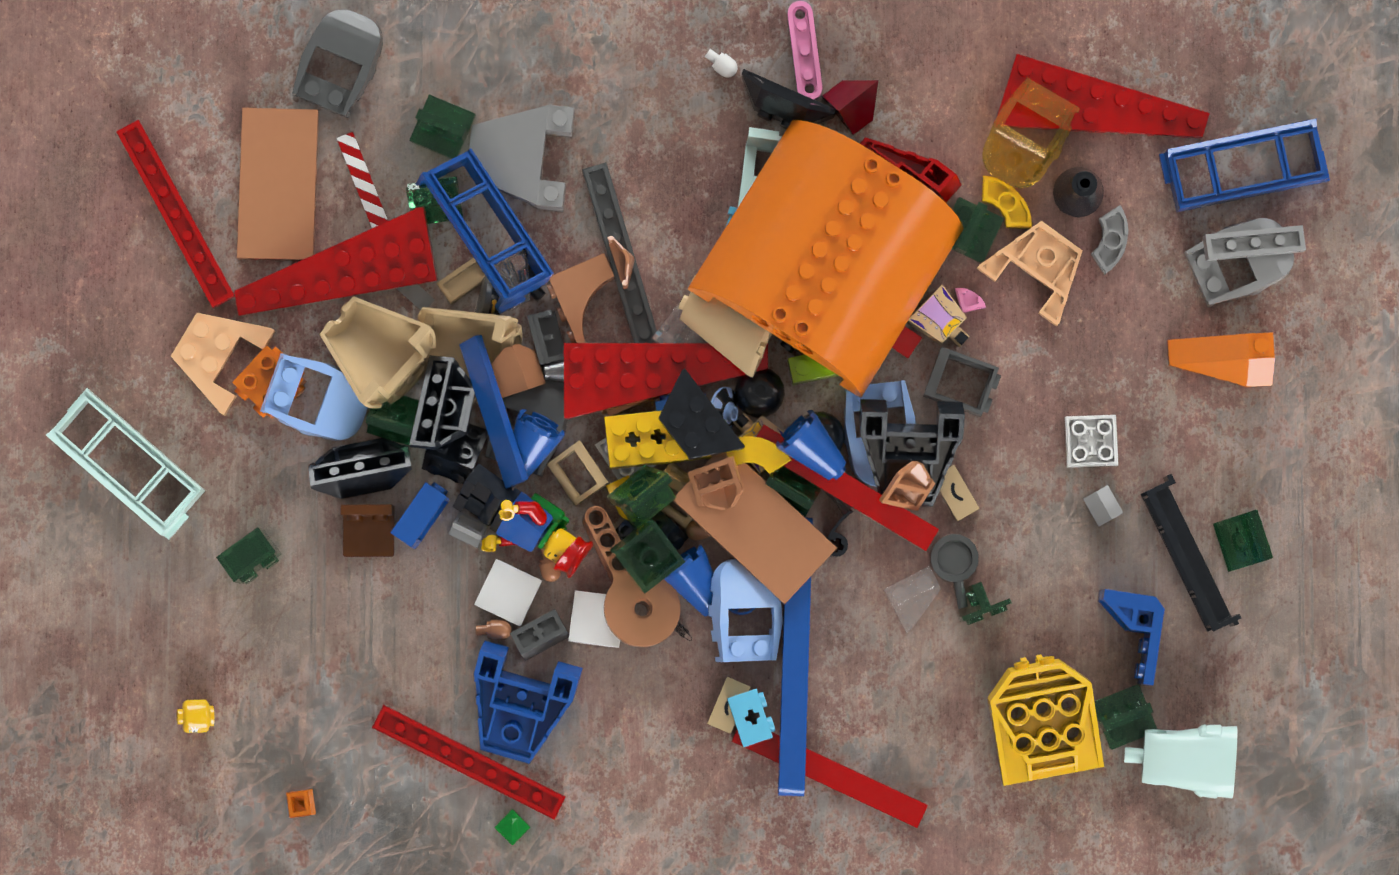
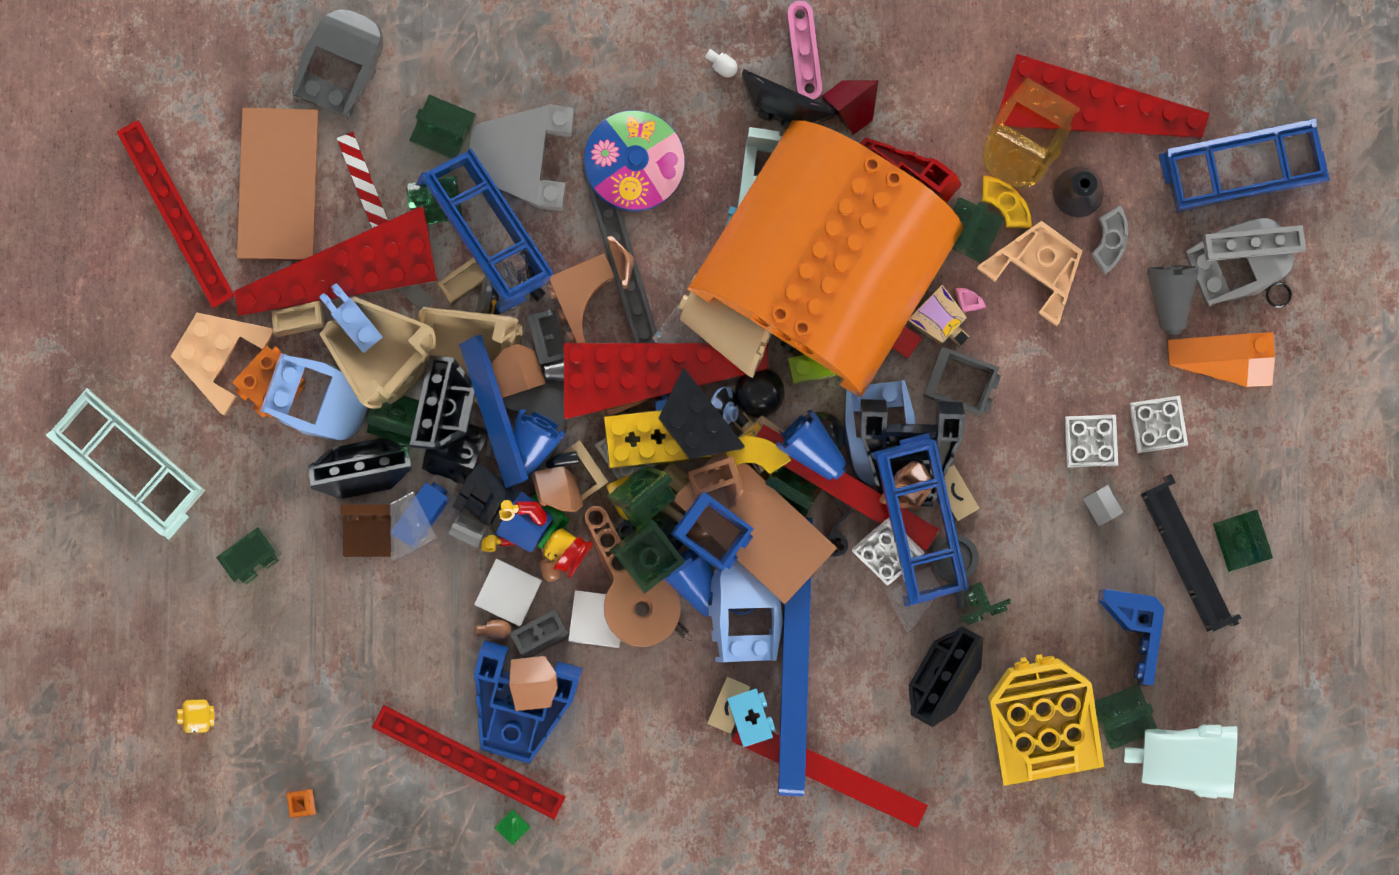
(297, 319): none -> tan tile
(352, 320): none -> light blue hinge
(408, 526): none -> clear wing
(532, 683): none -> nougat slope
(557, 489): none -> nougat slope
(563, 459): none -> black arm
(634, 161): none -> dish
(690, 517): none -> blue window
(880, 552): none -> white tile
(891, 494): none -> blue piece
(945, 676): none -> black wedge
(1158, 424): none -> white tile
(1173, 294): none -> dark grey cone
(1278, 306): none -> black axle

